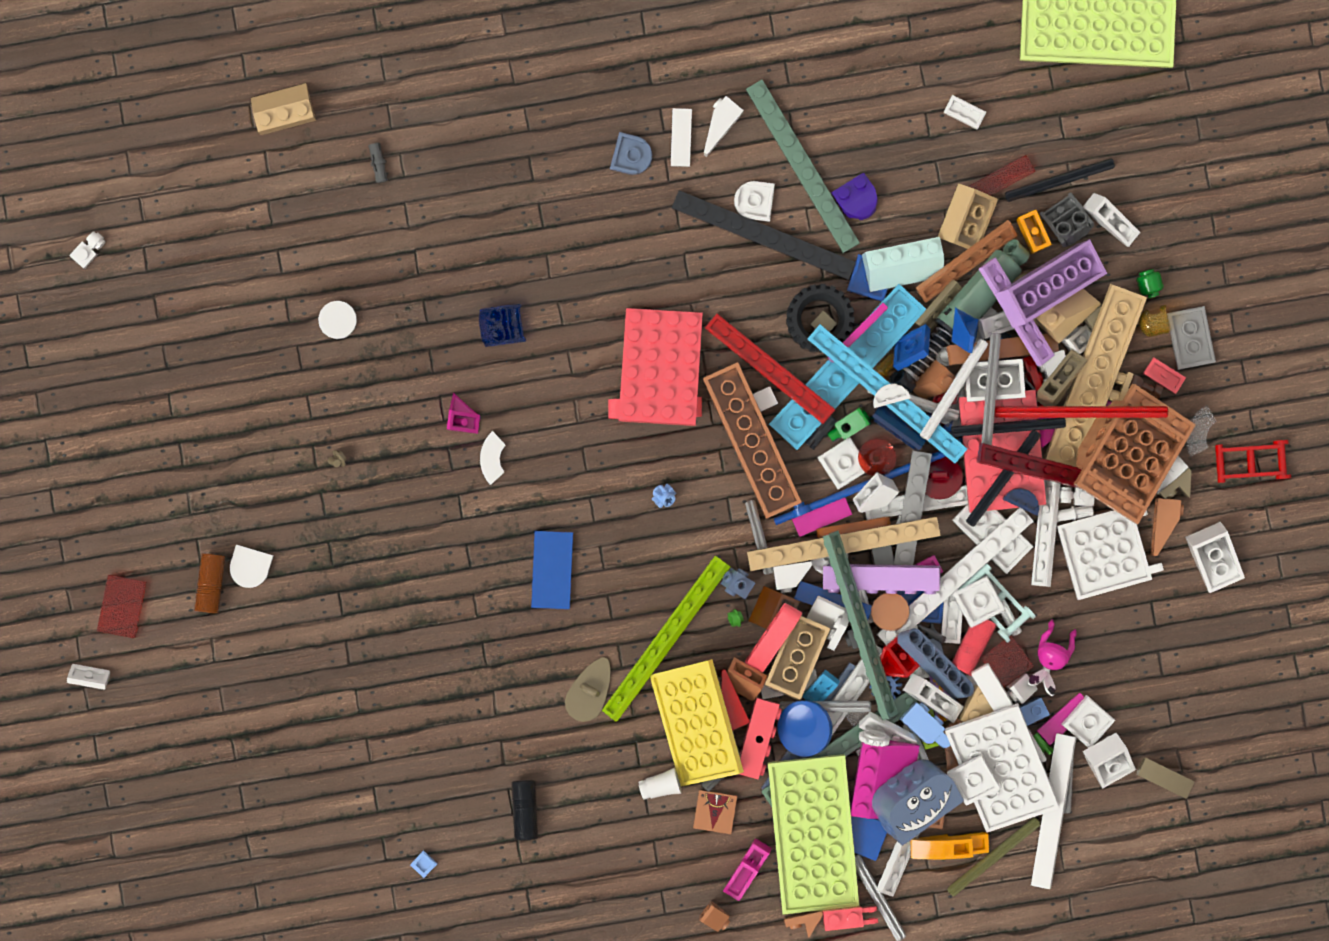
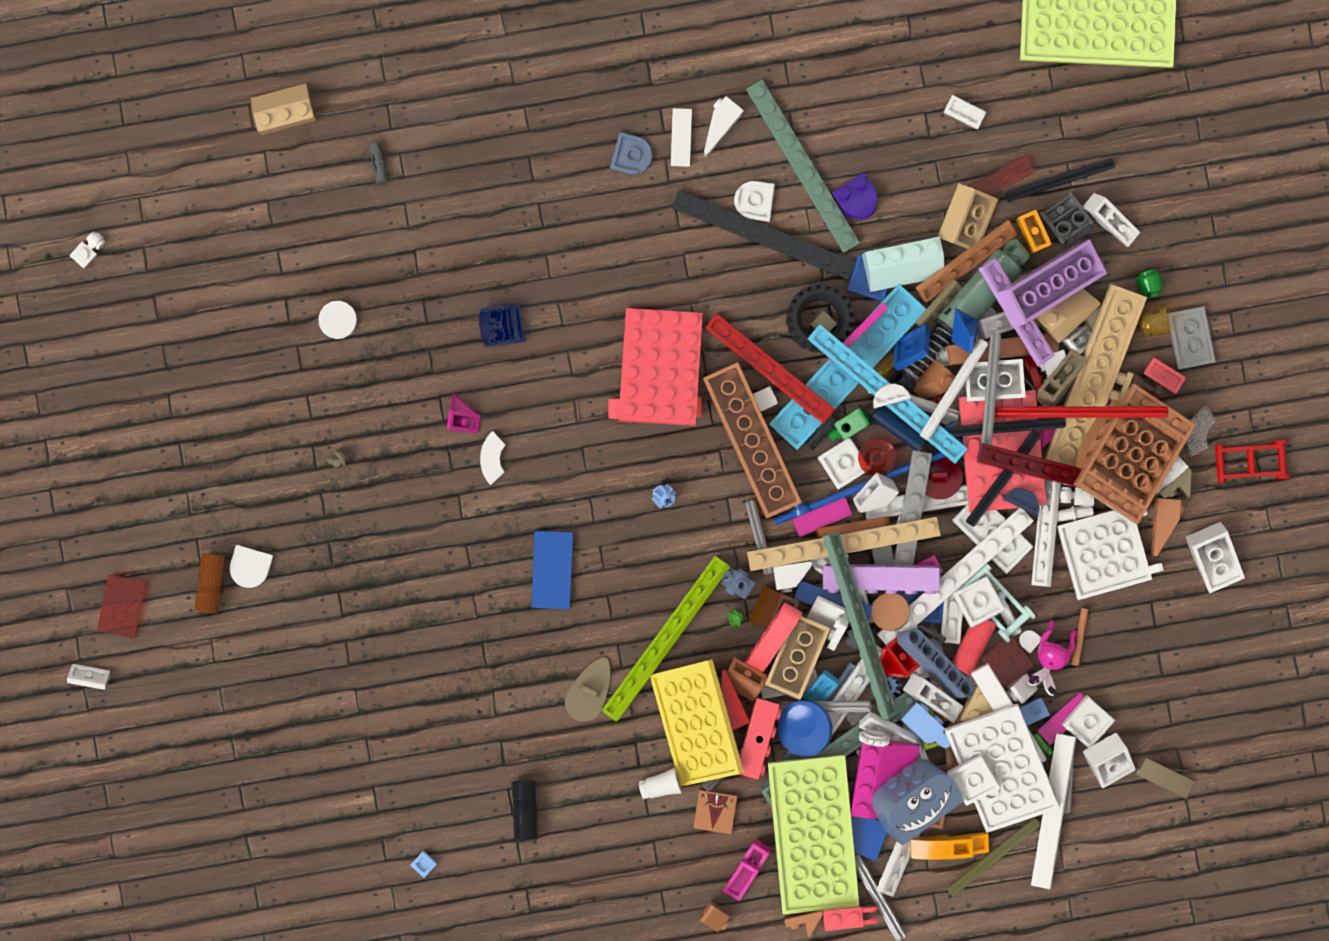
(1029, 640): none -> white tile
(1080, 636): none -> nougat bar

